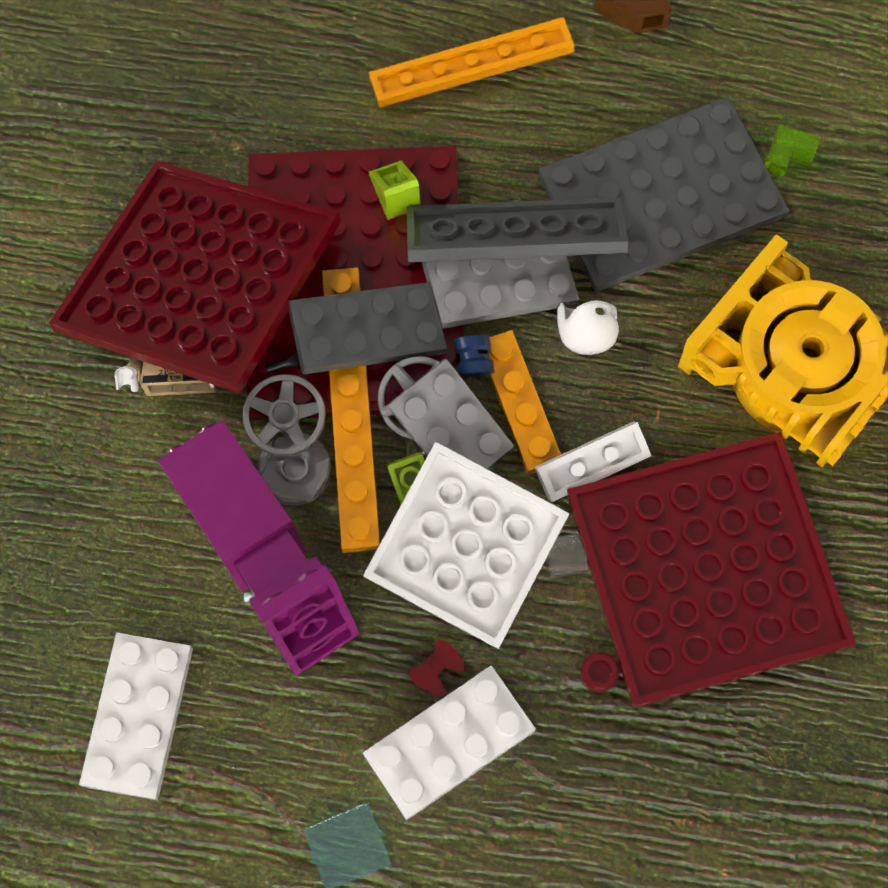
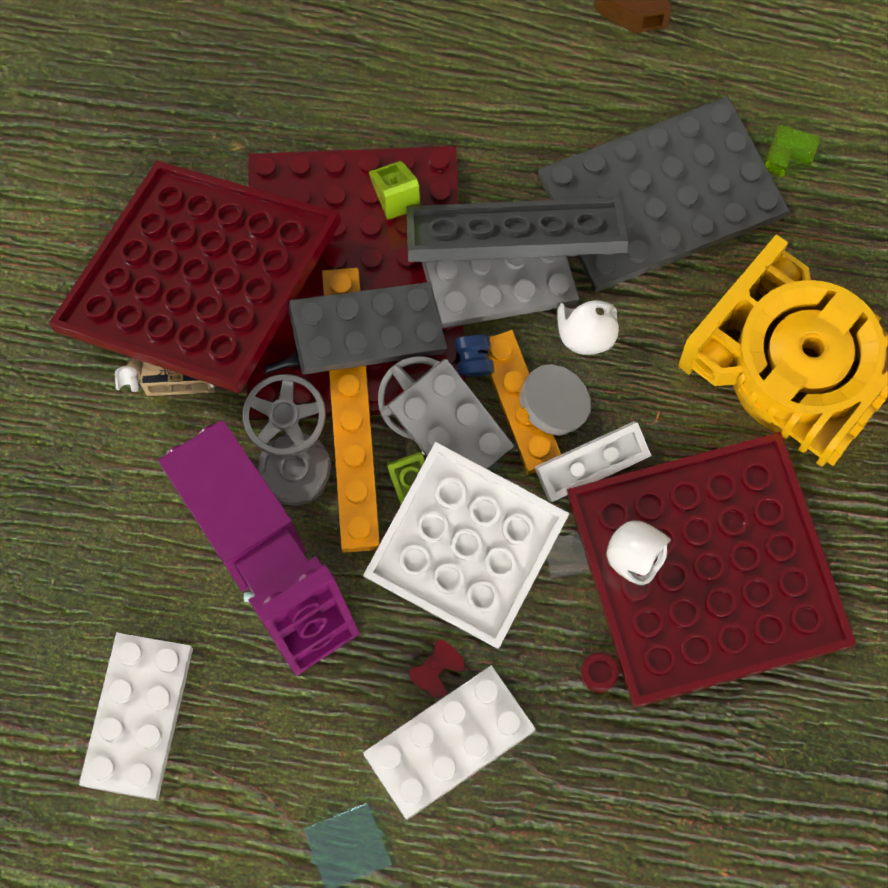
(471, 62): light orange plate -> none
(555, 399): none -> light grey tile
(635, 549): none -> white helmet

